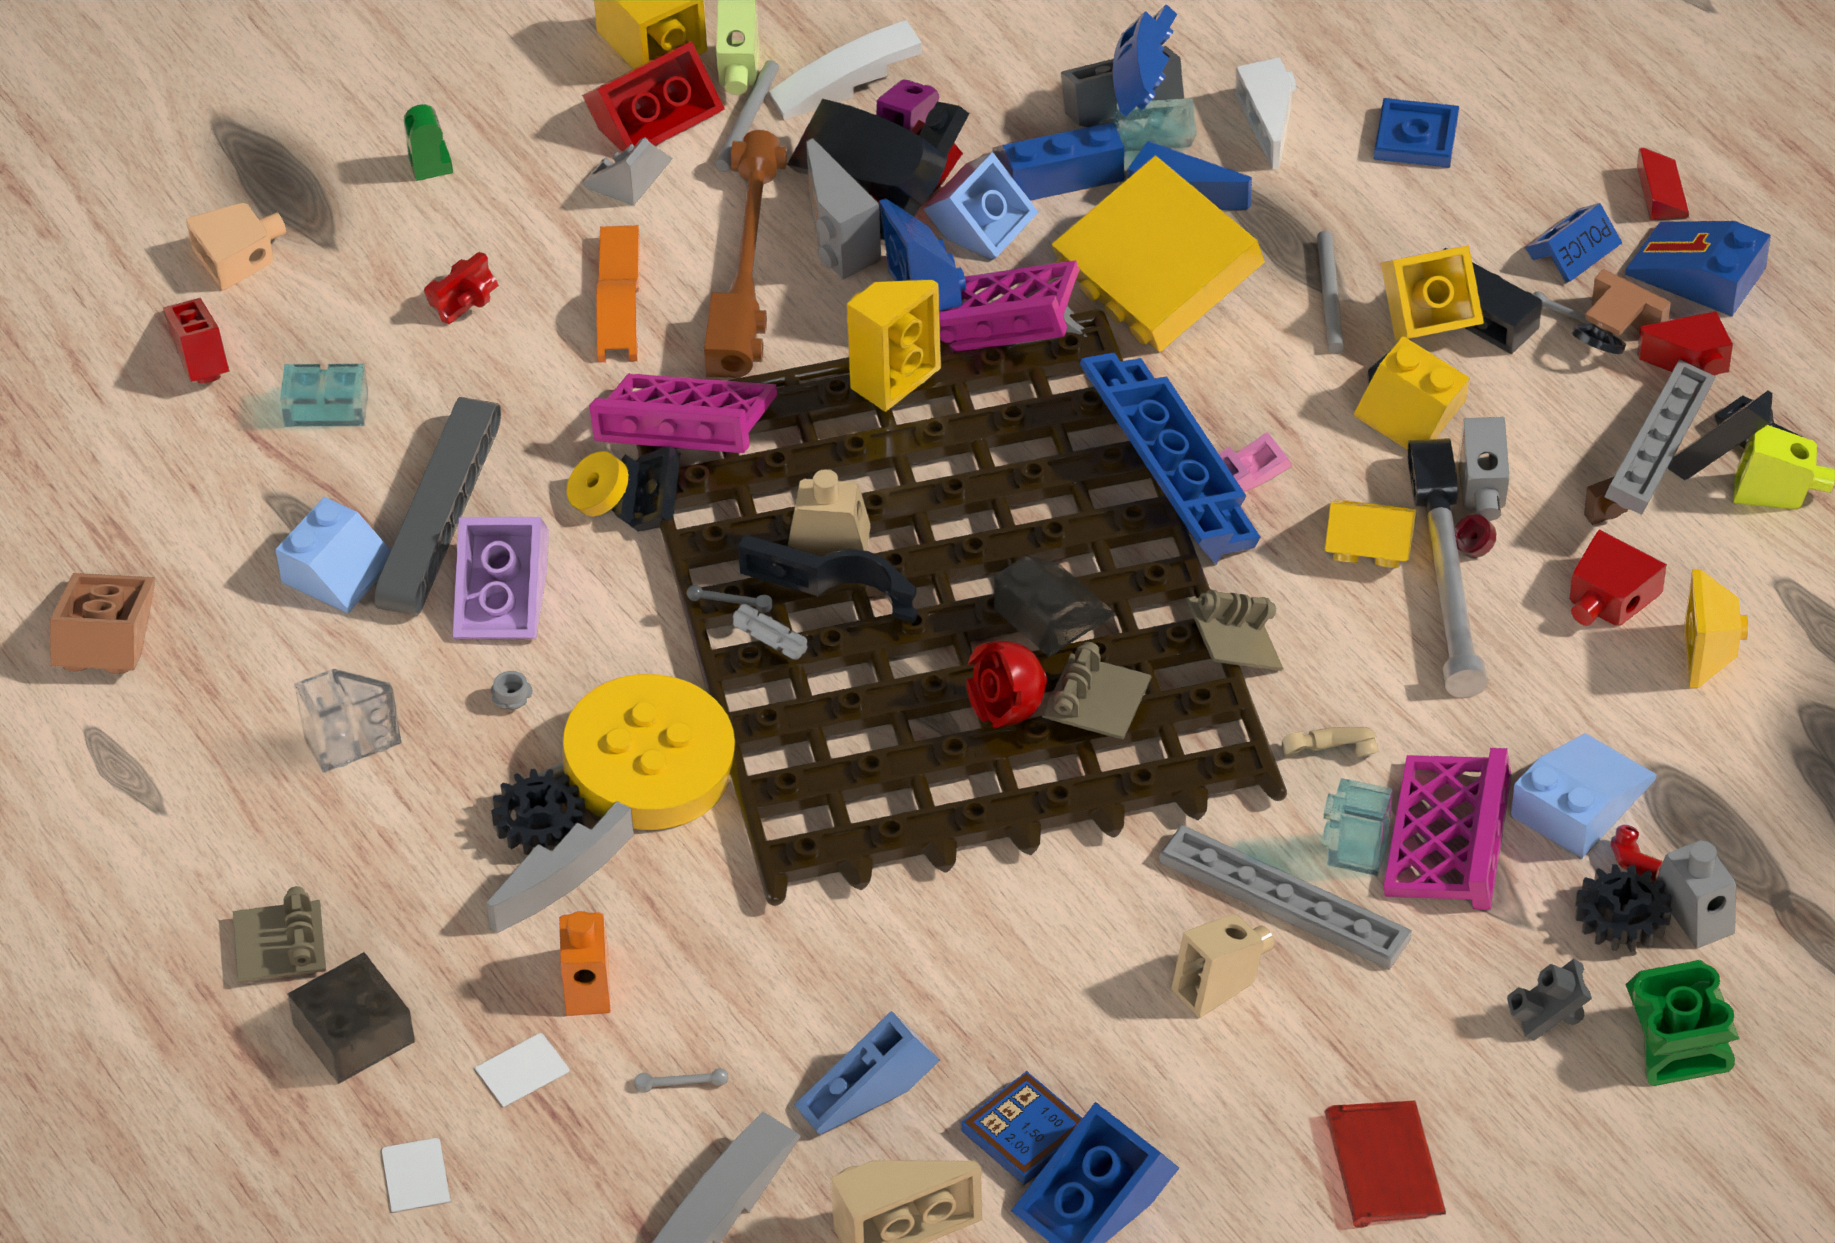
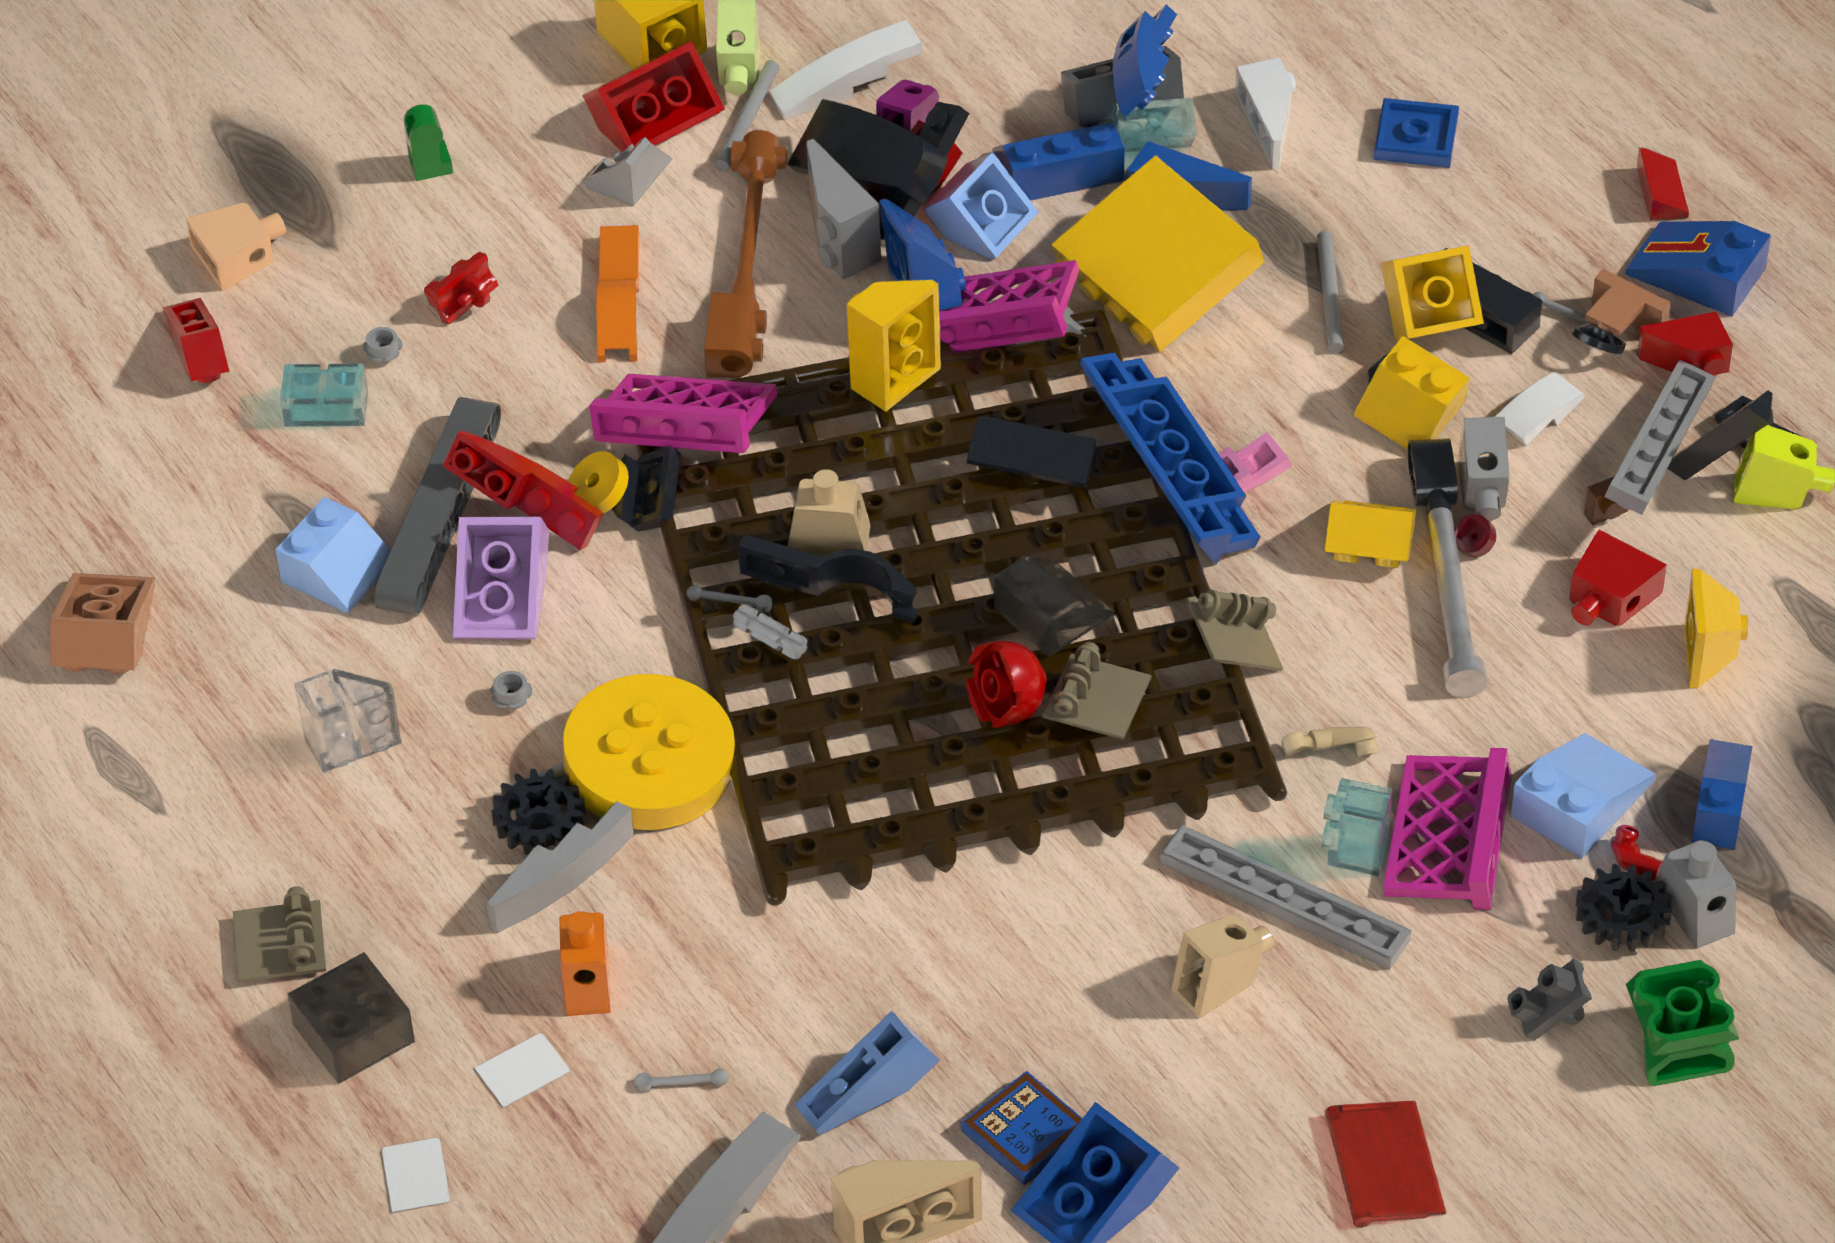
(382, 345): none -> light grey plate
(524, 484): none -> red slope
(1032, 451): none -> black slope
(1538, 405): none -> white slope
(1577, 241): blue panel -> none
(1722, 793): none -> blue slope

